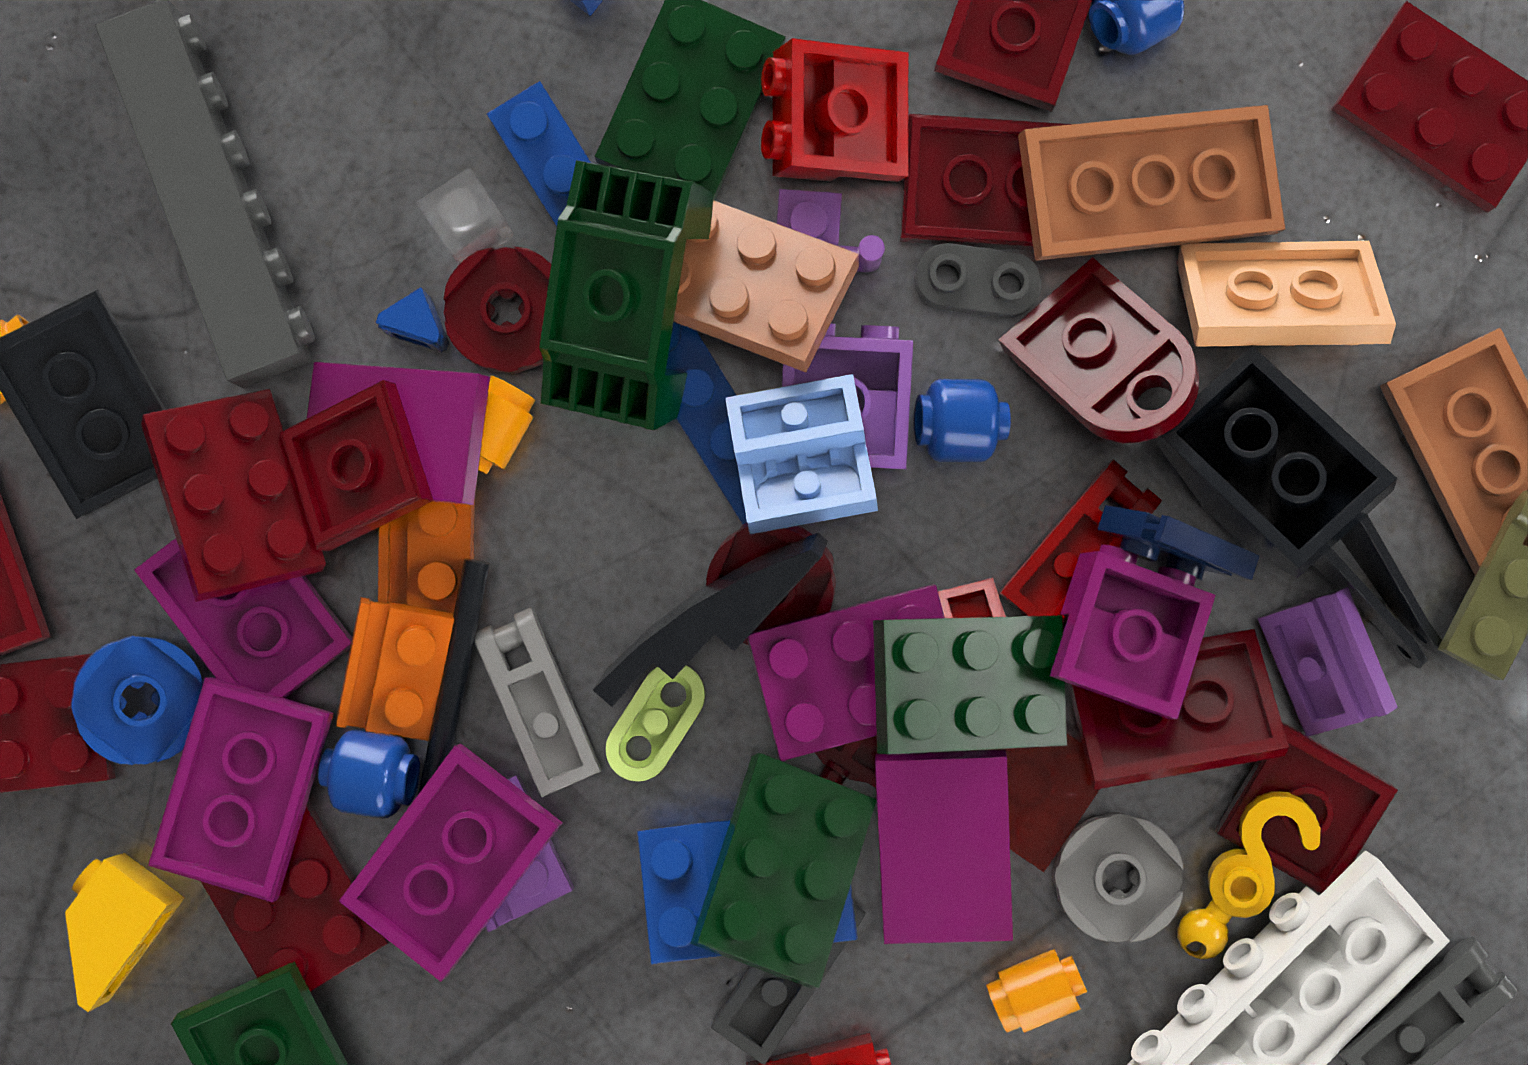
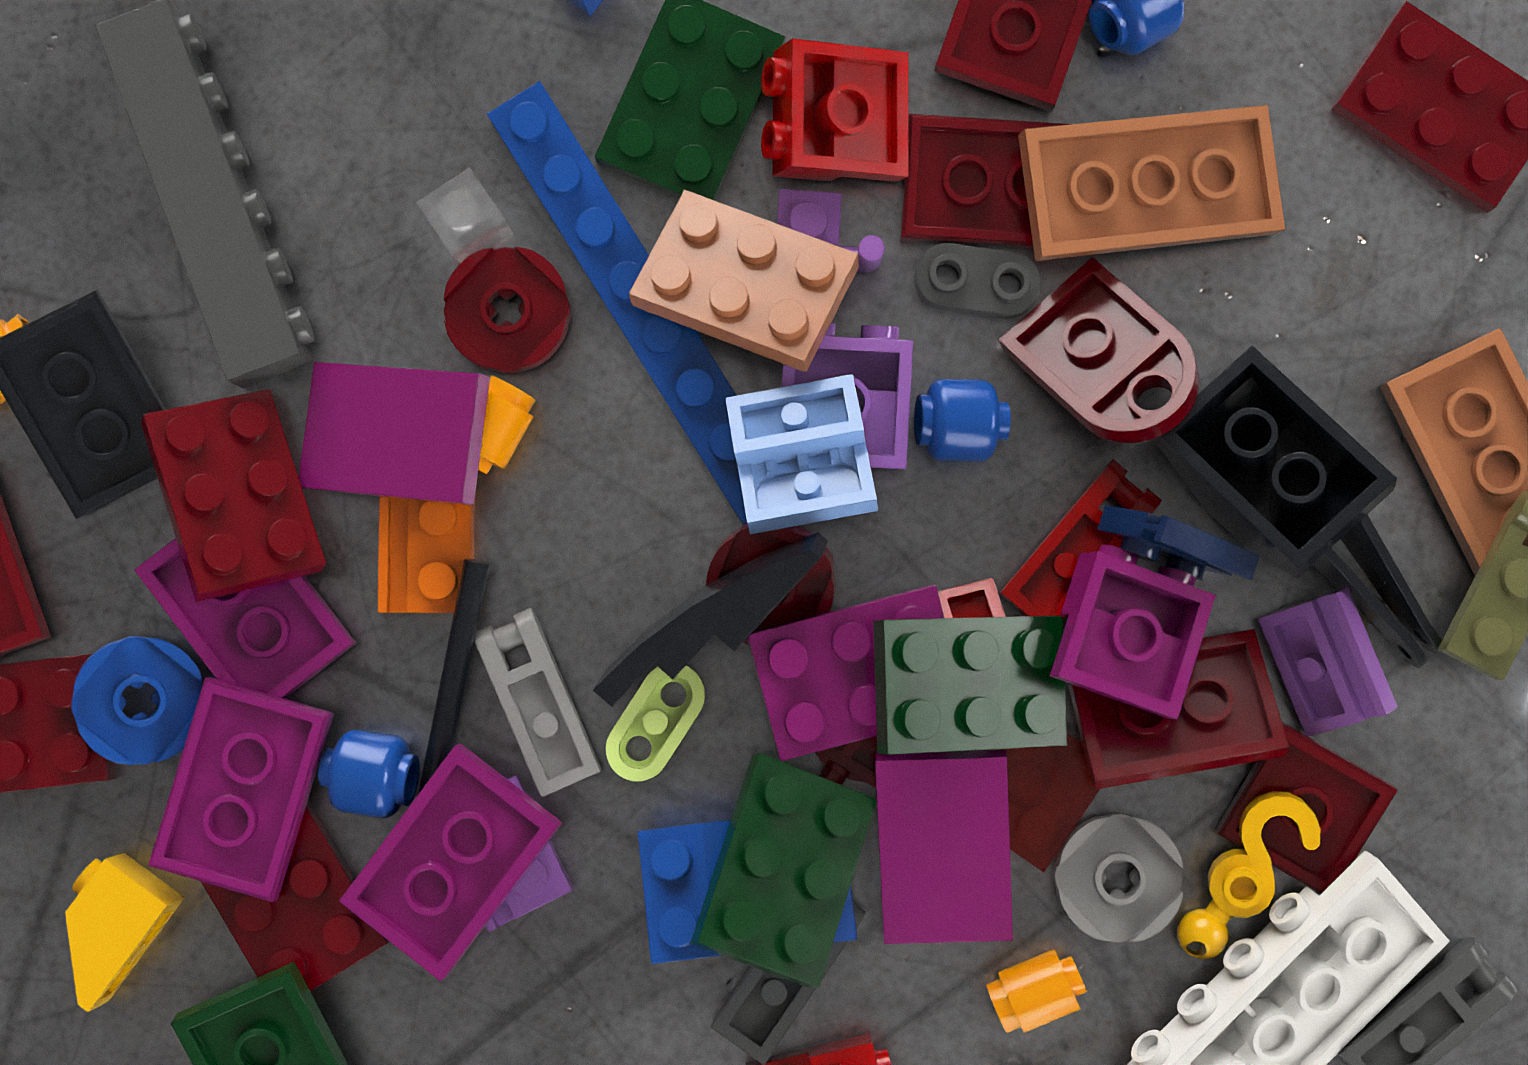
(356, 466): dark red tile -> none
(394, 669): orange plate -> none
(414, 321): blue slope -> none
(618, 294): dark green plate -> none
(1284, 294): light nougat plate -> none

